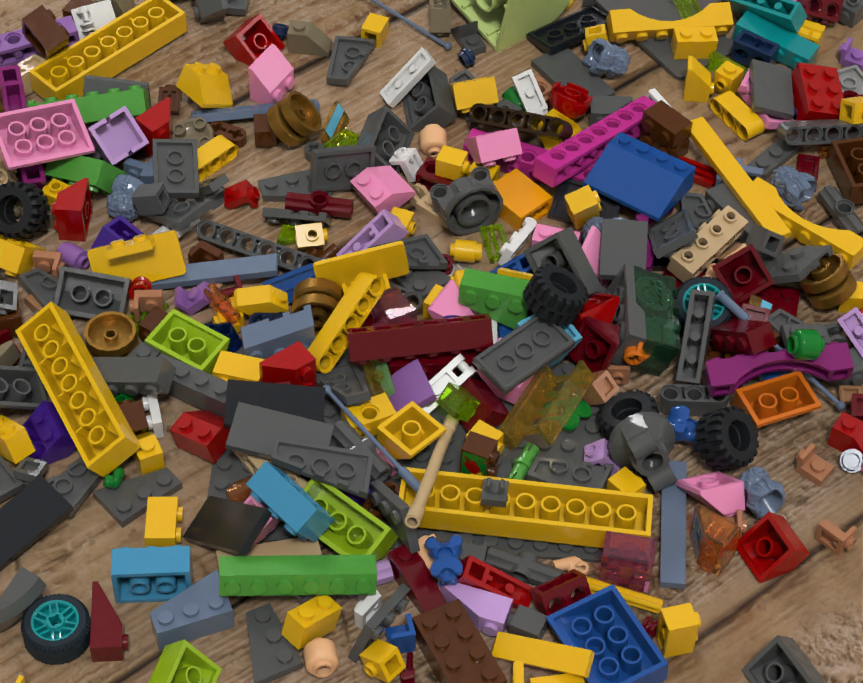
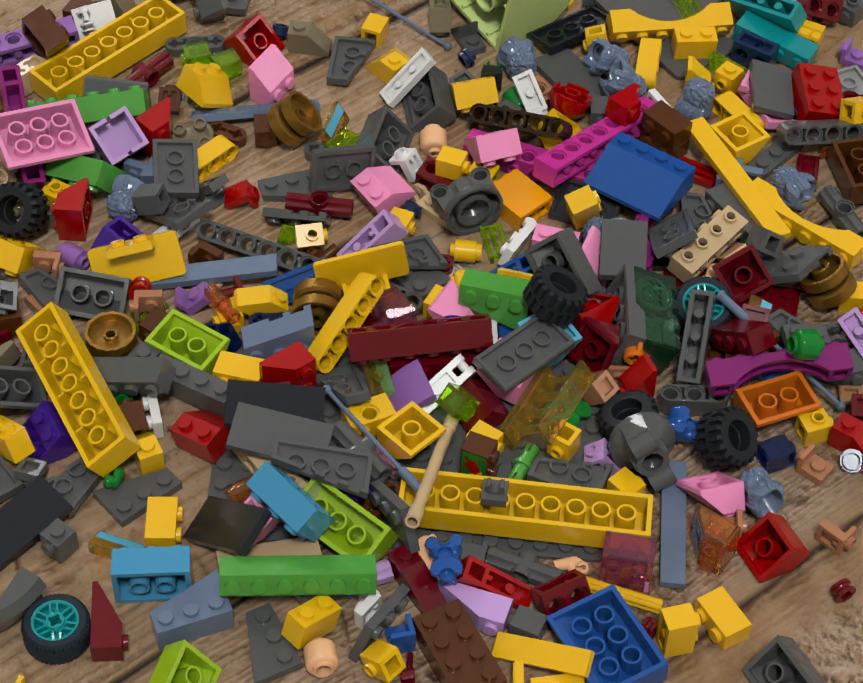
(59, 541): none -> dark grey brick
(103, 544): none -> clear yellow slope
(151, 69): none -> dark red piece
(195, 52): none -> clear neon green brick
(214, 42): none -> dark grey beam
(229, 62): none -> clear neon green brick
(388, 64): none -> yellow slope
(413, 207): none -> dark blue plate
(495, 71): none -> pearl dark grey piece
(517, 55): none -> sand blue hair
(566, 443): none -> yellow brick
(621, 77): none -> sand blue hair
(624, 105): none -> red arch
(639, 376): none -> red slope
(649, 60): none -> yellow beam
(696, 99): none -> sand blue hair
(722, 618): none -> yellow brick
(741, 135): none -> yellow slope
(776, 453): none -> clear blue brick
(813, 427): none -> yellow brick
(842, 590): none -> dark red bush

